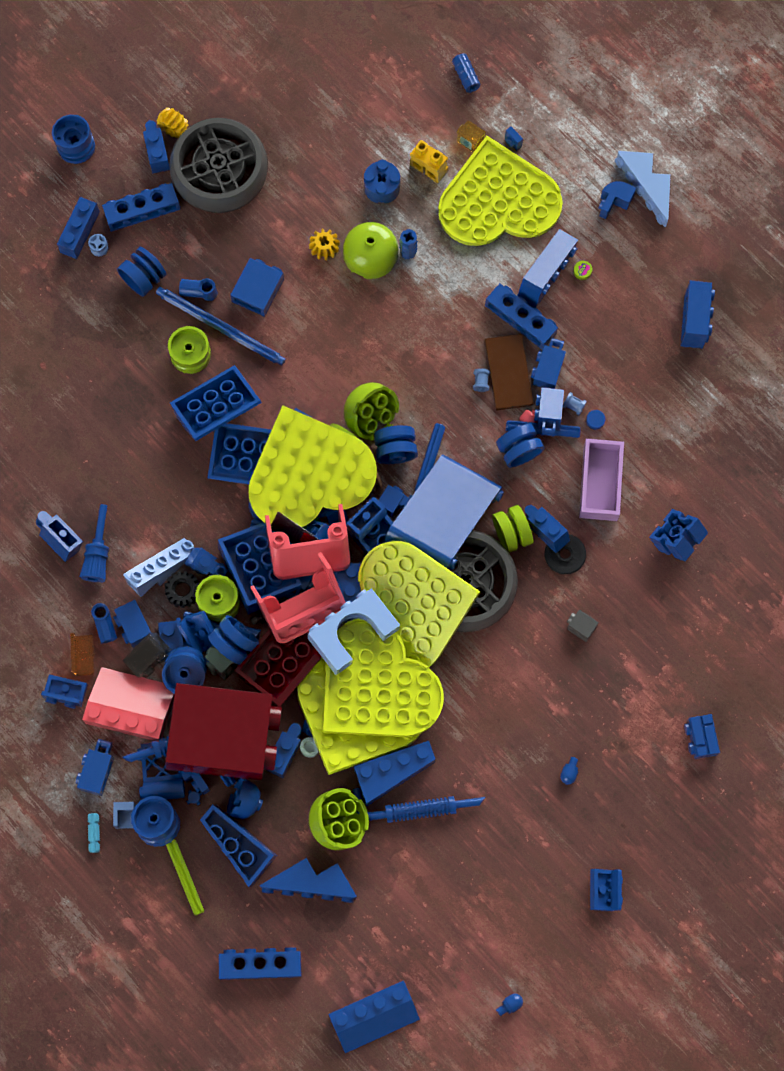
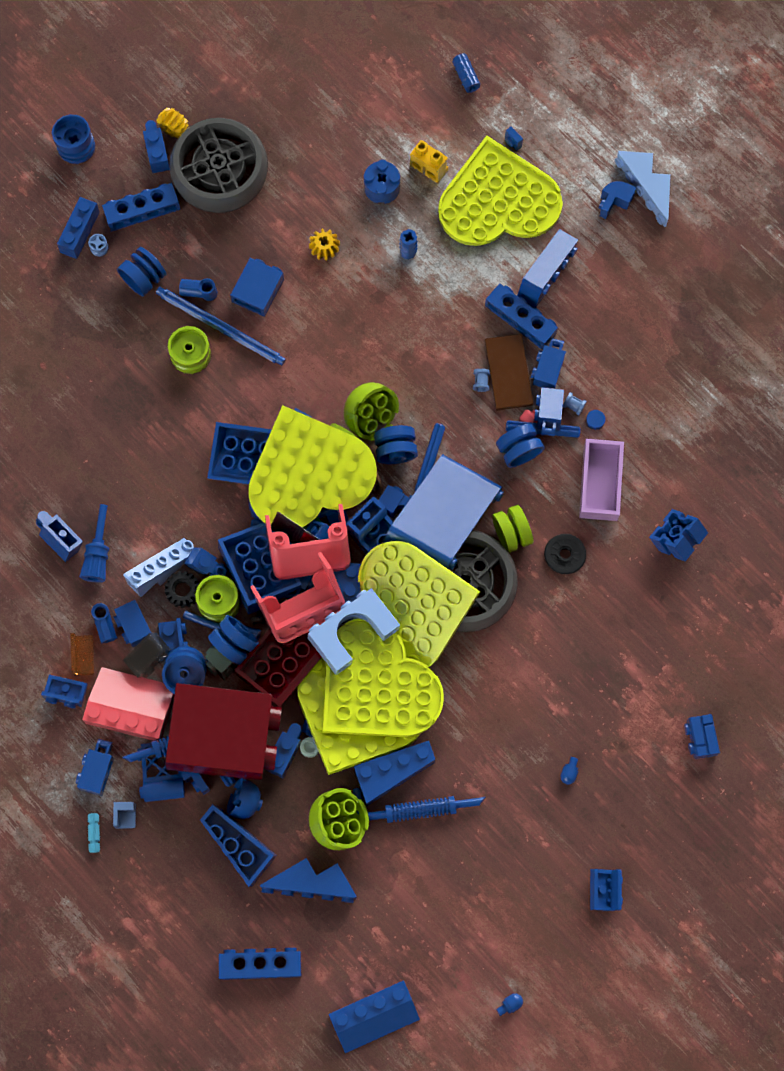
(155, 821): blue wheel -> none
(185, 877): lime axle -> none
(194, 797): blue piece -> none
(196, 630): blue bracket -> none
(214, 403): blue slope -> none
(373, 258): lime cylinder -> none
(470, 135): clear yellow brick -> none
(547, 527): blue brick -> none
(581, 625): dark grey brick -> none
(582, 270): lime tile -> none
(697, 314): blue brick -> none

